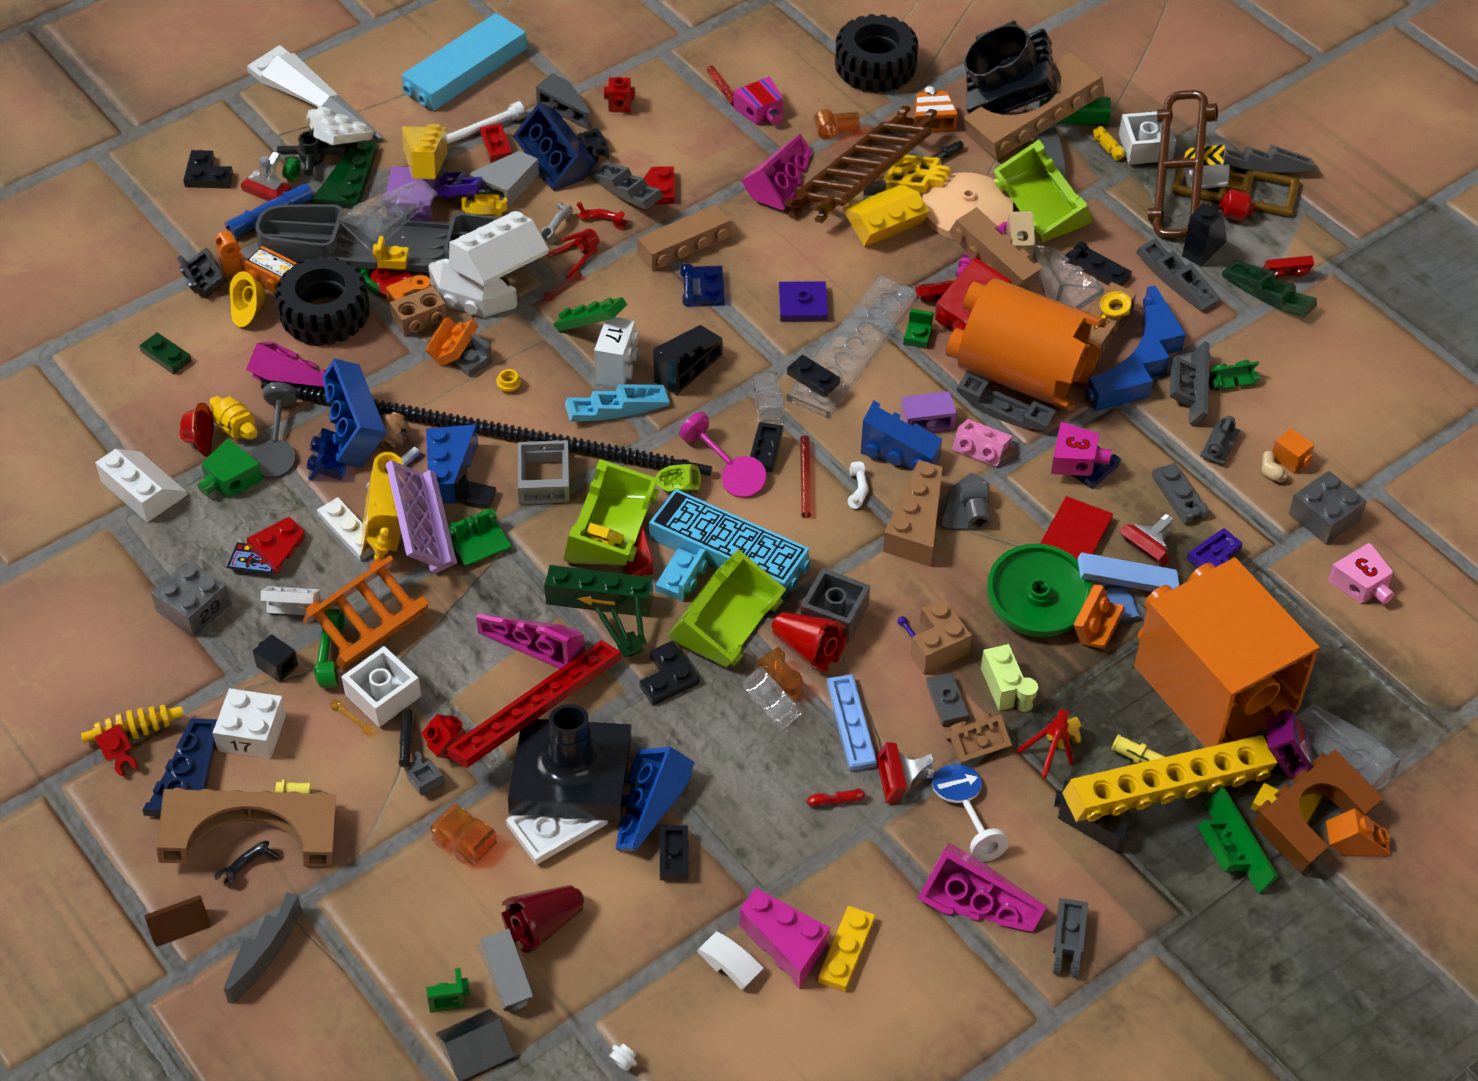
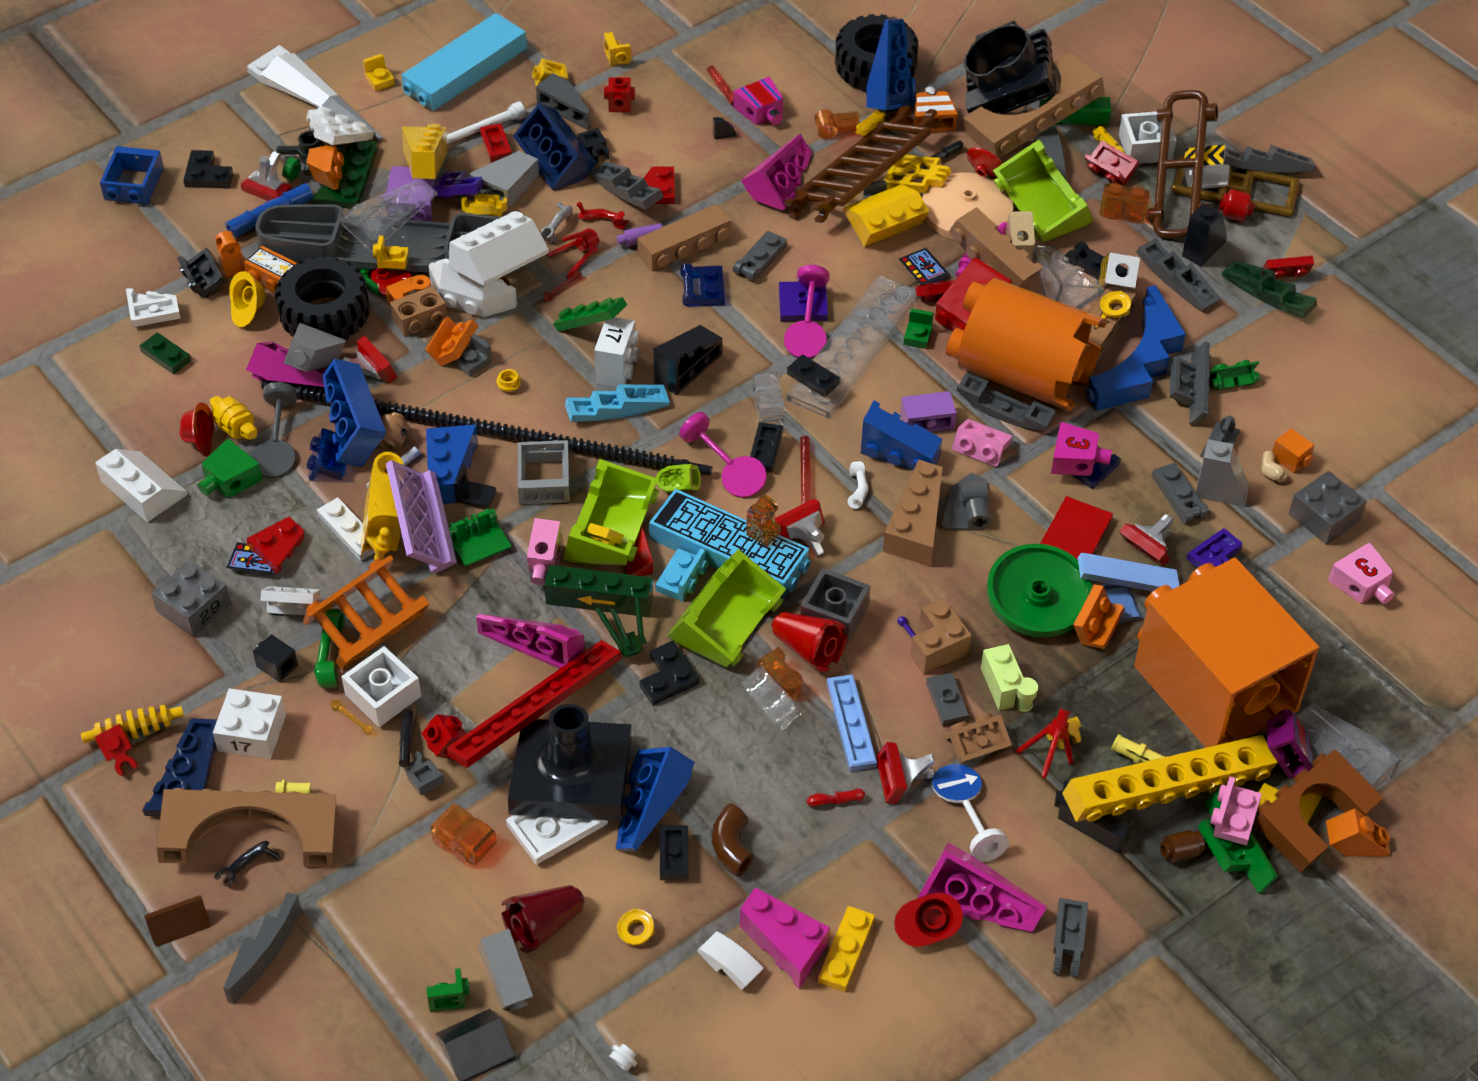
(124, 159): none -> blue window
(151, 307): none -> white wing
(313, 349): none -> light grey slope
(326, 165): none -> orange slope
(372, 361): none -> red piece
(378, 73): none -> yellow bracket
(544, 548): none -> bright pink torso
(546, 68): none -> yellow bracket
(616, 53): none -> yellow bracket
(630, 236): none -> medium lavender cylinder
(631, 917): none -> yellow piece
(722, 128): none -> black tile
(726, 840): none -> reddish brown cylinder
(760, 256): none -> dark grey plate
(761, 520): none -> clear orange leg
(804, 524): none -> piece
(807, 336): none -> dark pink piece
(870, 123): none -> yellow axle
(890, 77): none -> blue wedge
(924, 266): none -> piece
(928, 919): none -> red piece
(983, 161): none -> red dish
(1108, 273): none -> white piece
(1112, 163): none -> bracket
(1124, 203): none -> clear orange brick
(1182, 846): none -> reddish brown brick
(1222, 475): none -> light grey slope
(1236, 813): none -> bright pink bracket

